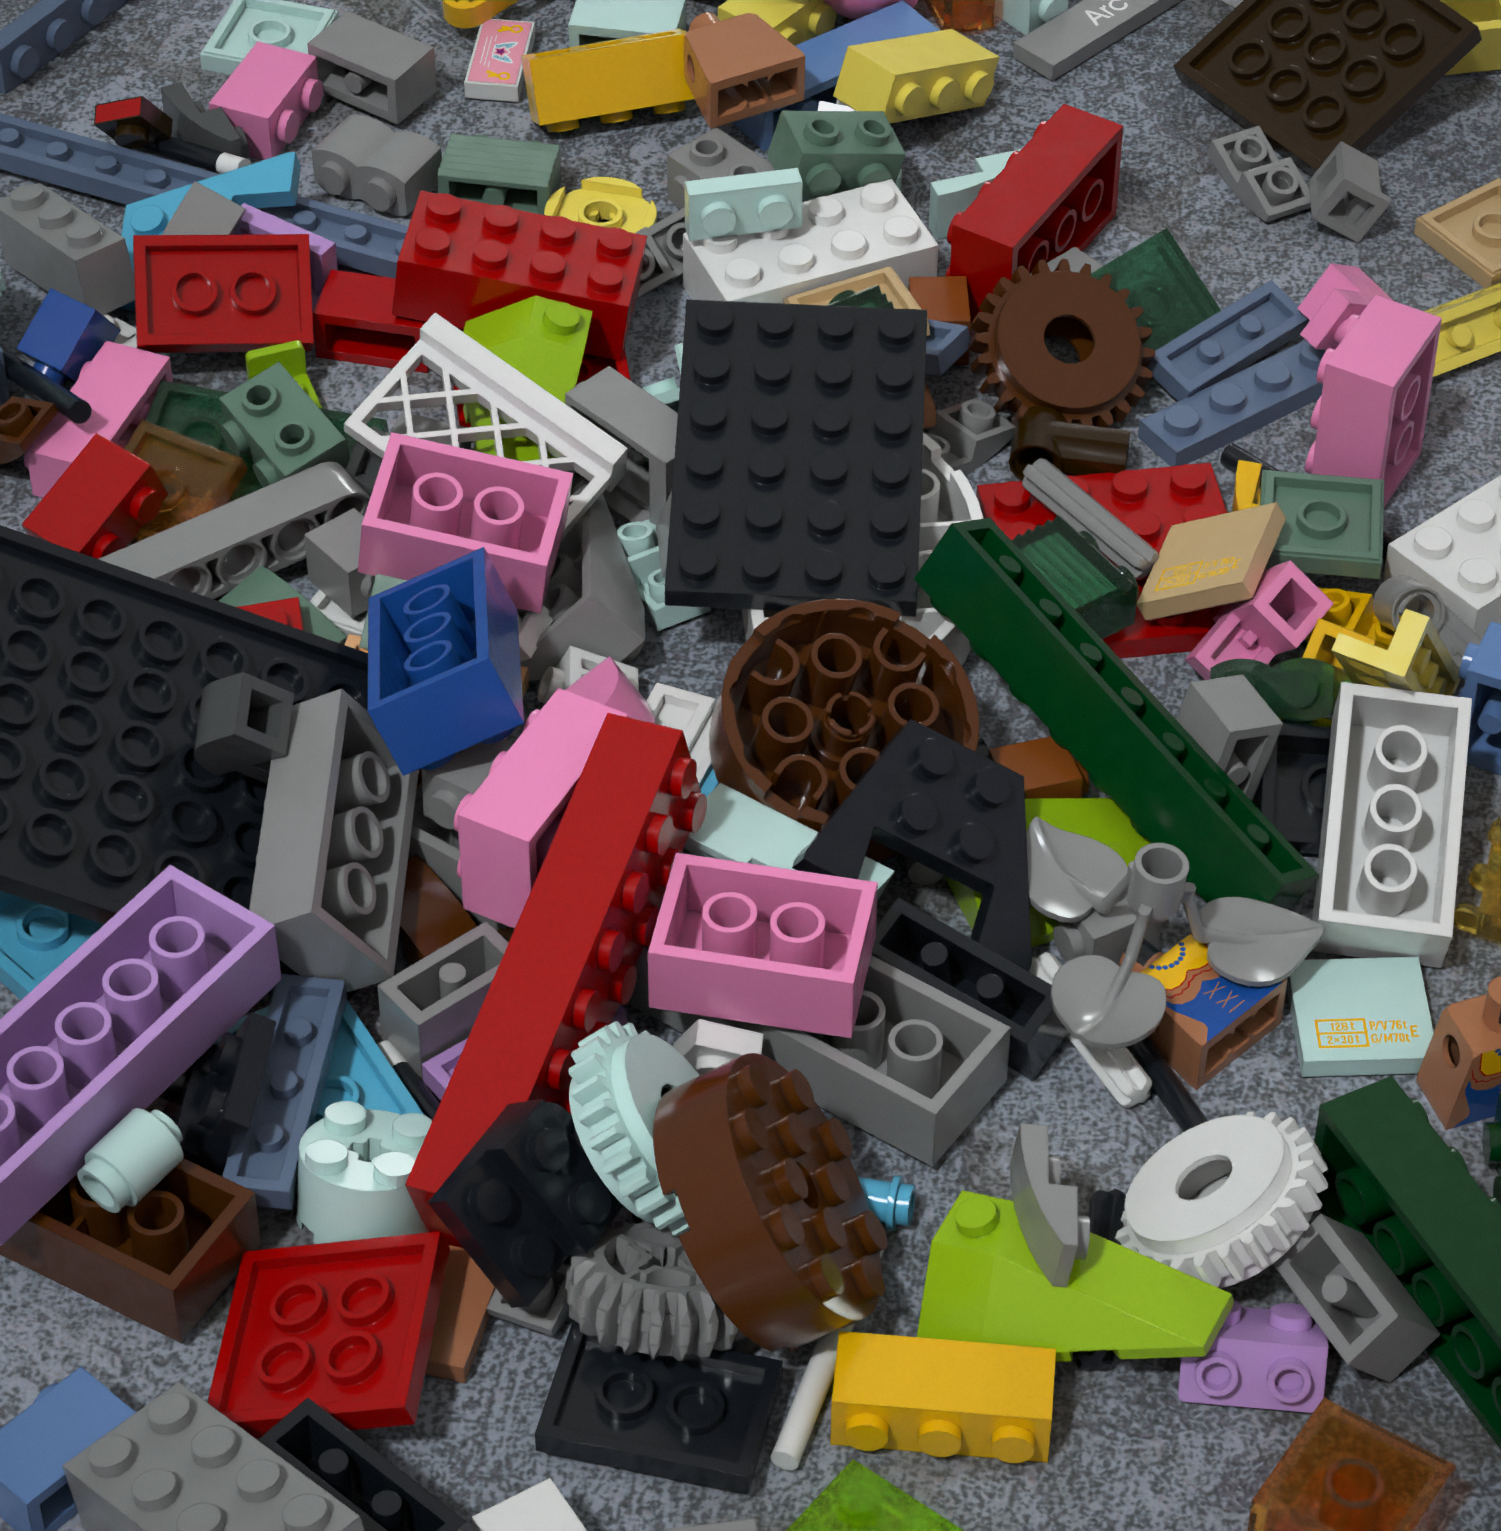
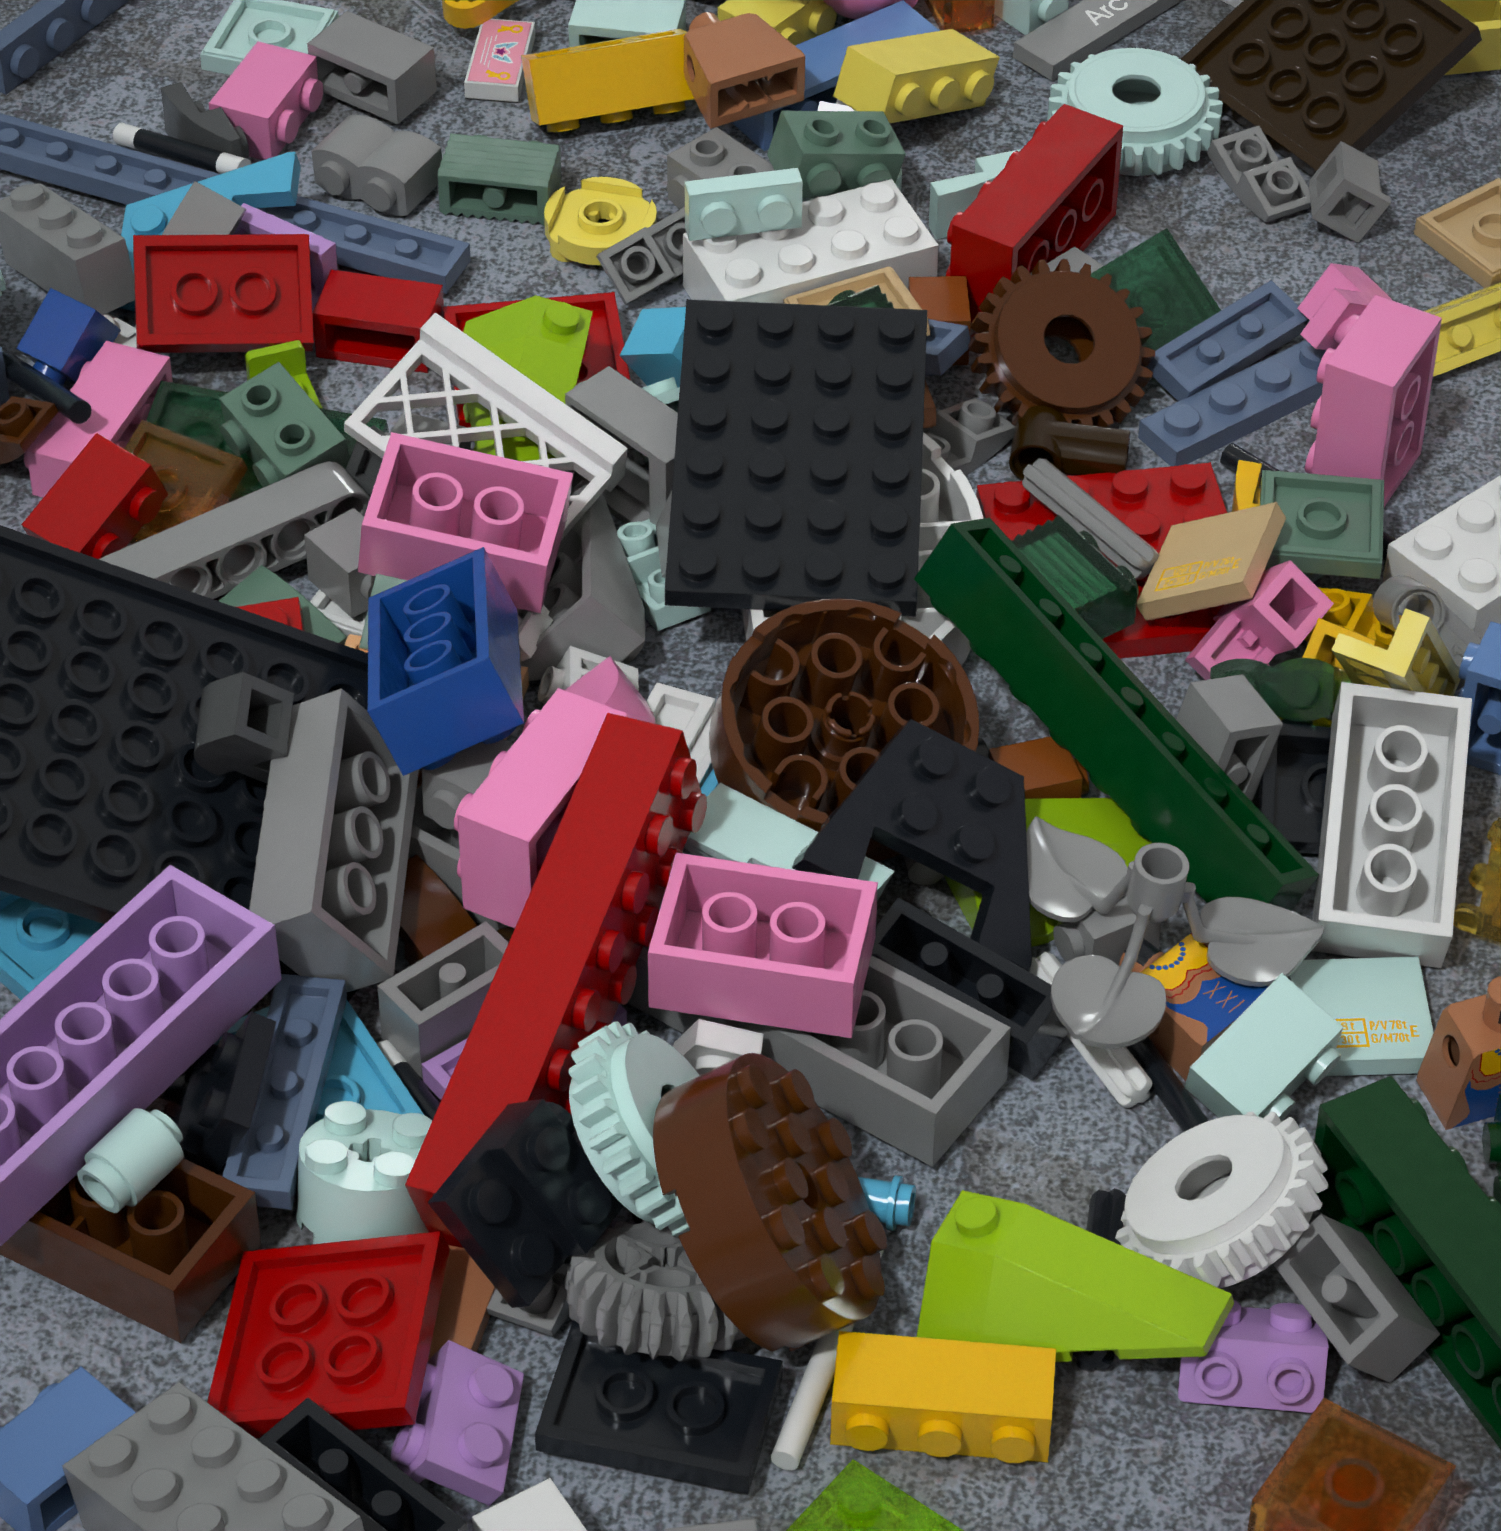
(133, 122): dark brown plate -> none
(462, 1424): none -> lavender bracket
(481, 256): red brick -> none
(656, 345): none -> medium azure brick
(1045, 1208): light grey slope -> none
(1157, 99): none -> light aqua gear
(1267, 1054): none -> light aqua brick

